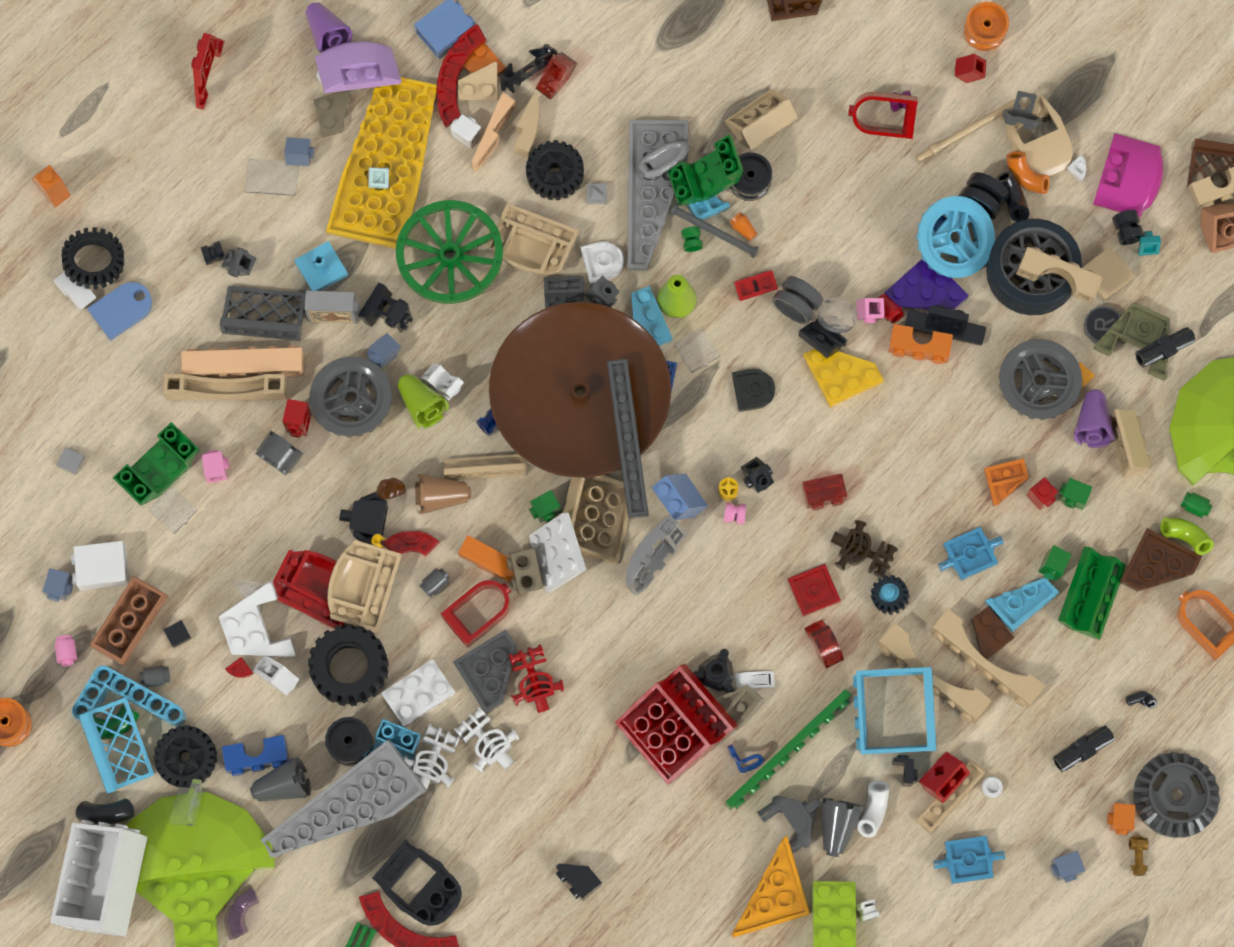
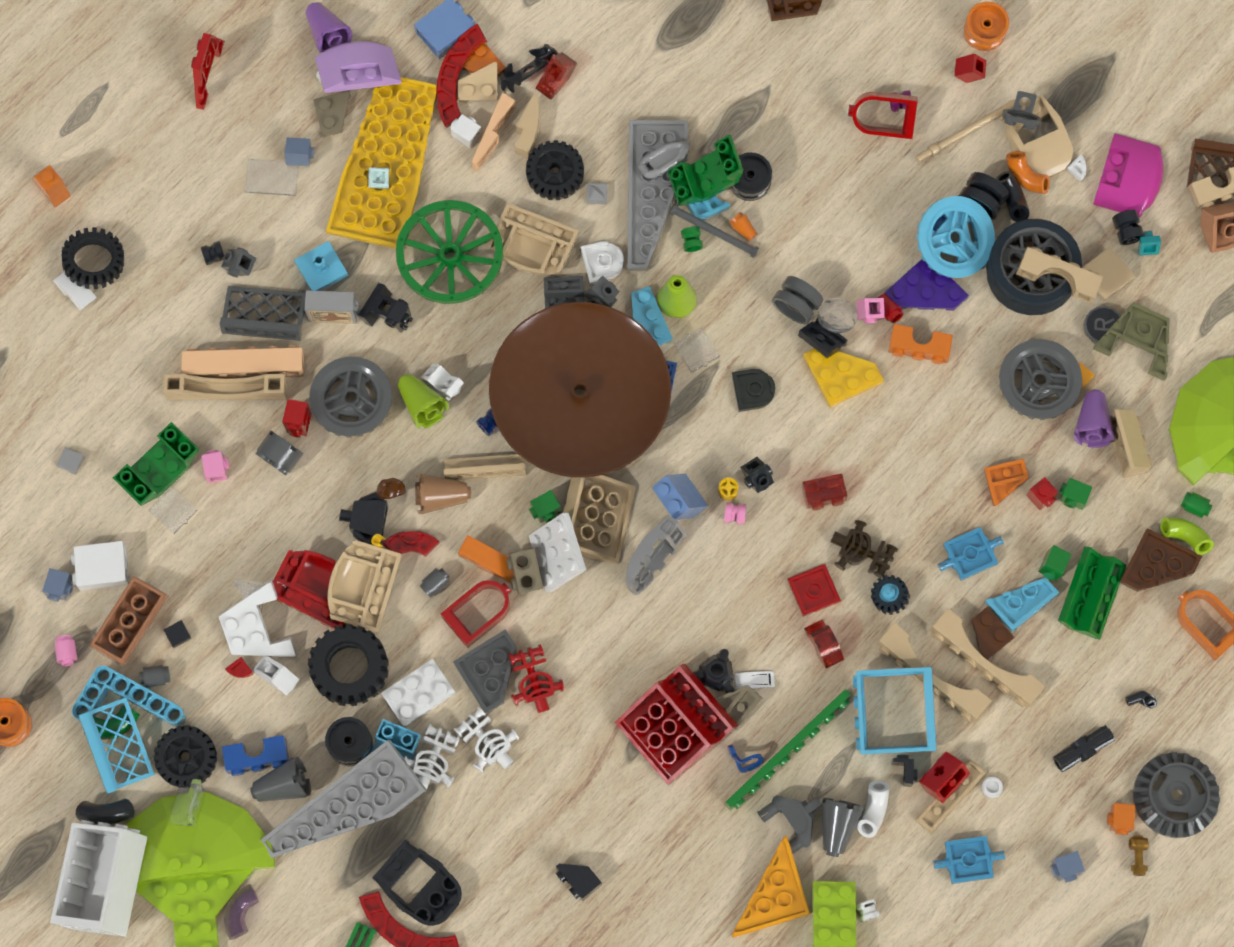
(120, 310): medium blue tile -> none
(383, 350): sand blue brick -> none
(627, 439): dark grey tile -> none
(755, 285): red brick -> none
(761, 119): tan slope -> none
(948, 322): black bracket -> none
(1165, 347): black piece -> none

